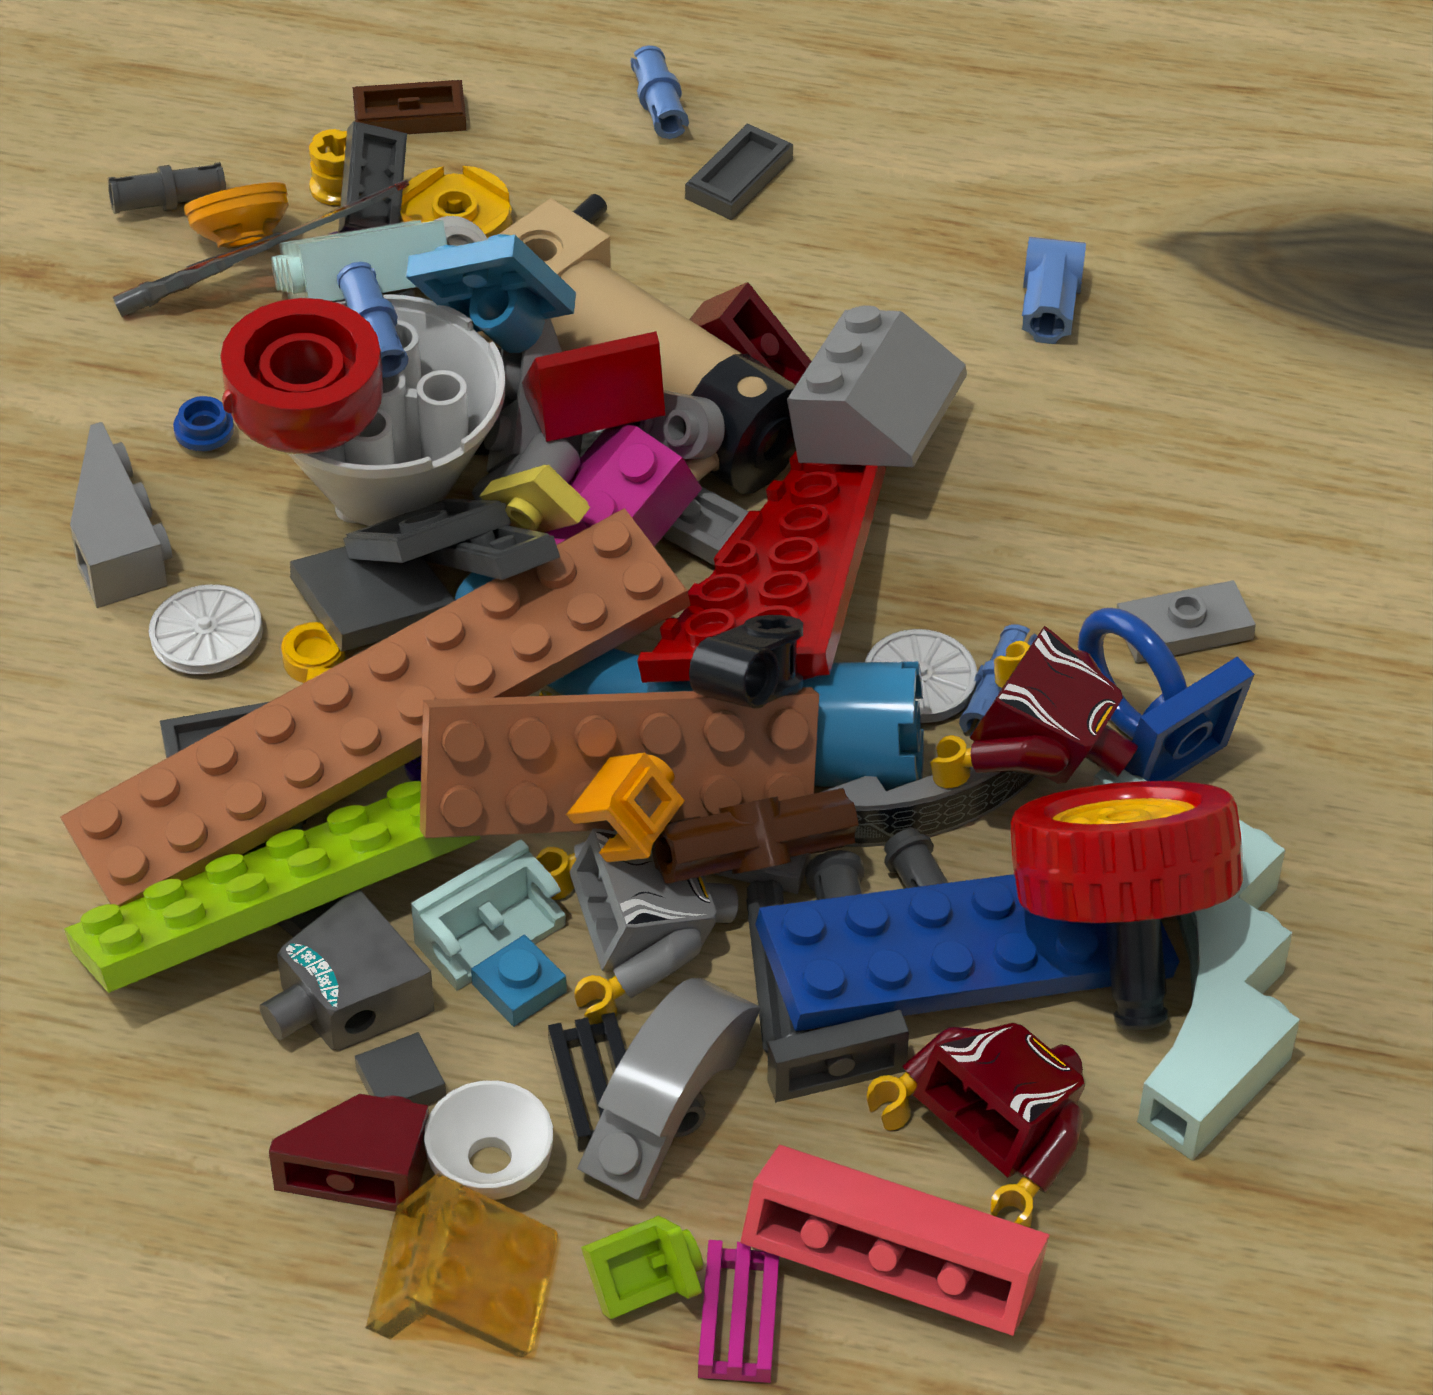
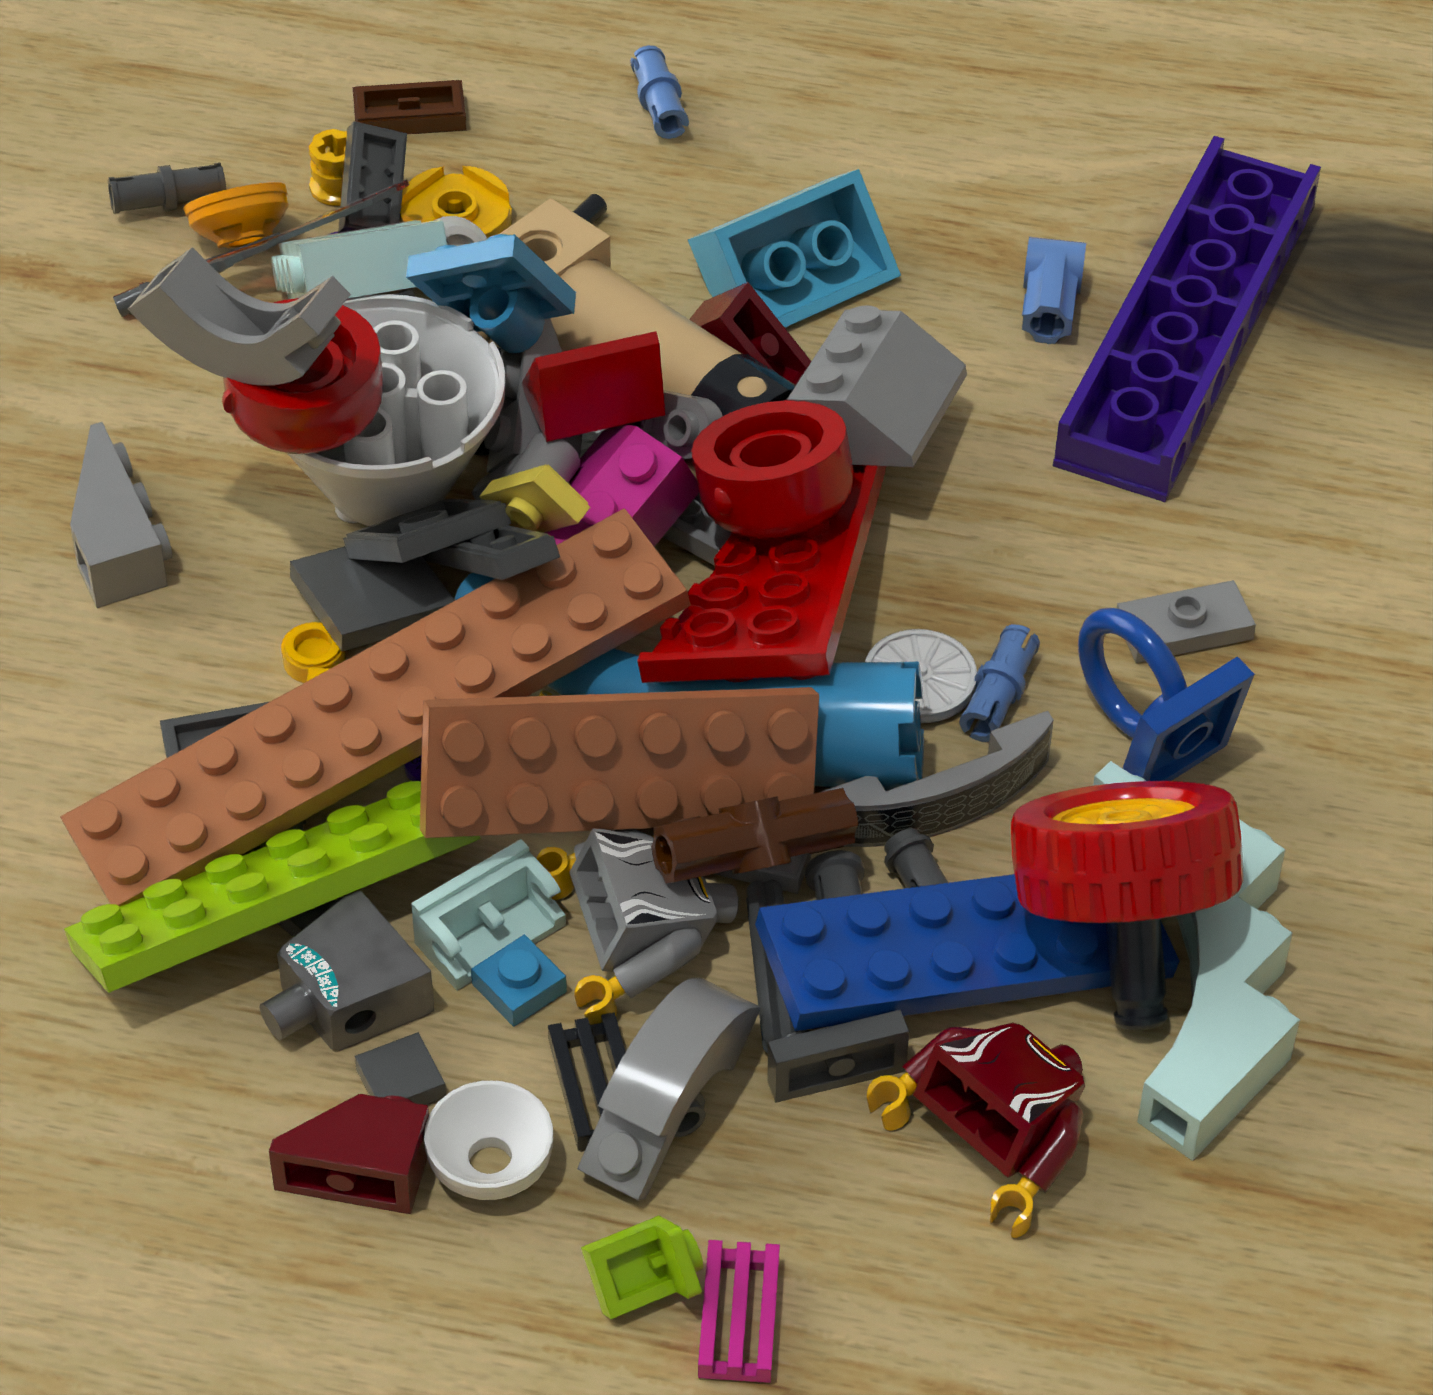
(203, 424): blue plate -> none
(205, 629): white wheel -> none
(232, 332): none -> light grey arch
(365, 297): medium blue pin -> none
(465, 1265): clear yellow bracket -> none
(635, 799): light orange window -> none
(739, 171): dark grey tile -> none
(749, 662): black piece -> none
(774, 468): none -> red piece
(801, 249): none -> medium azure slope
(894, 1239): coral brick -> none
(1042, 720): dark red torso -> none
(1185, 322): none -> dark purple tile

